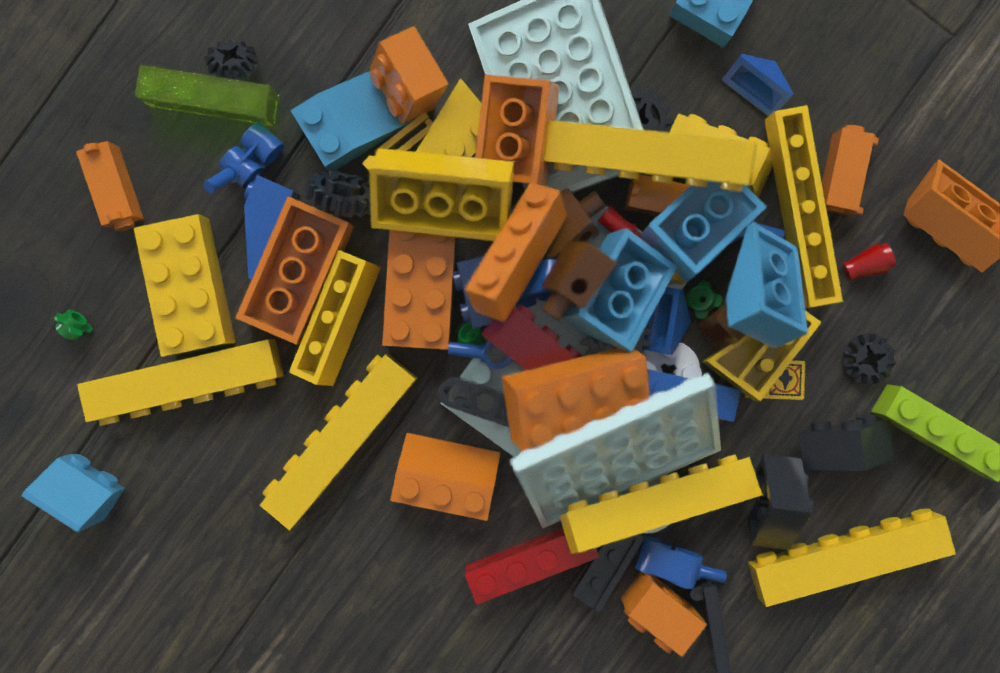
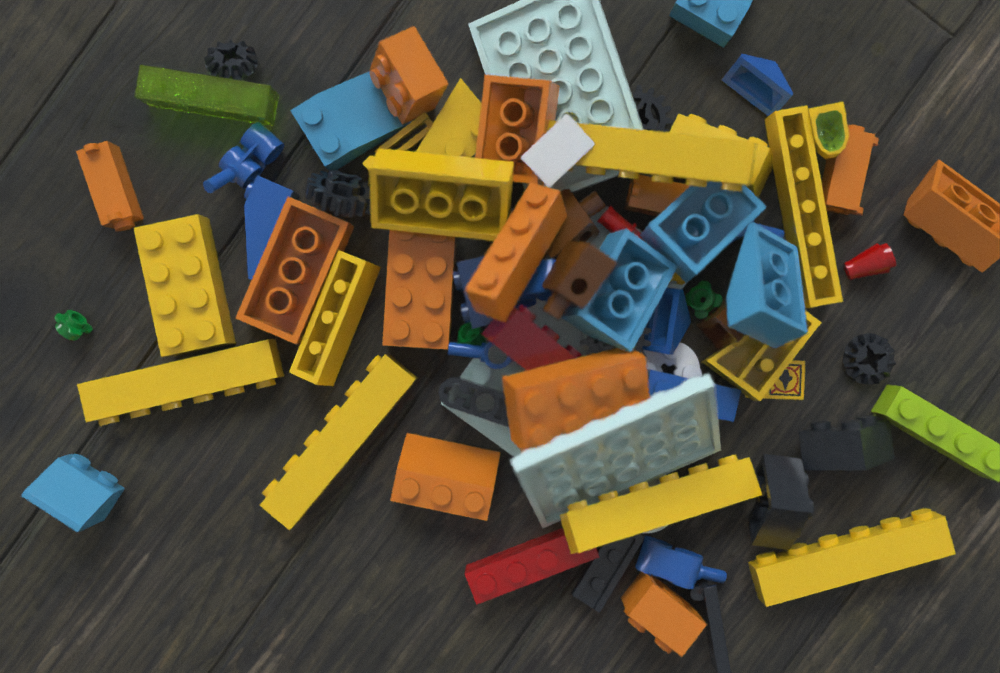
(557, 150): none -> white sticker
(829, 129): none -> rock

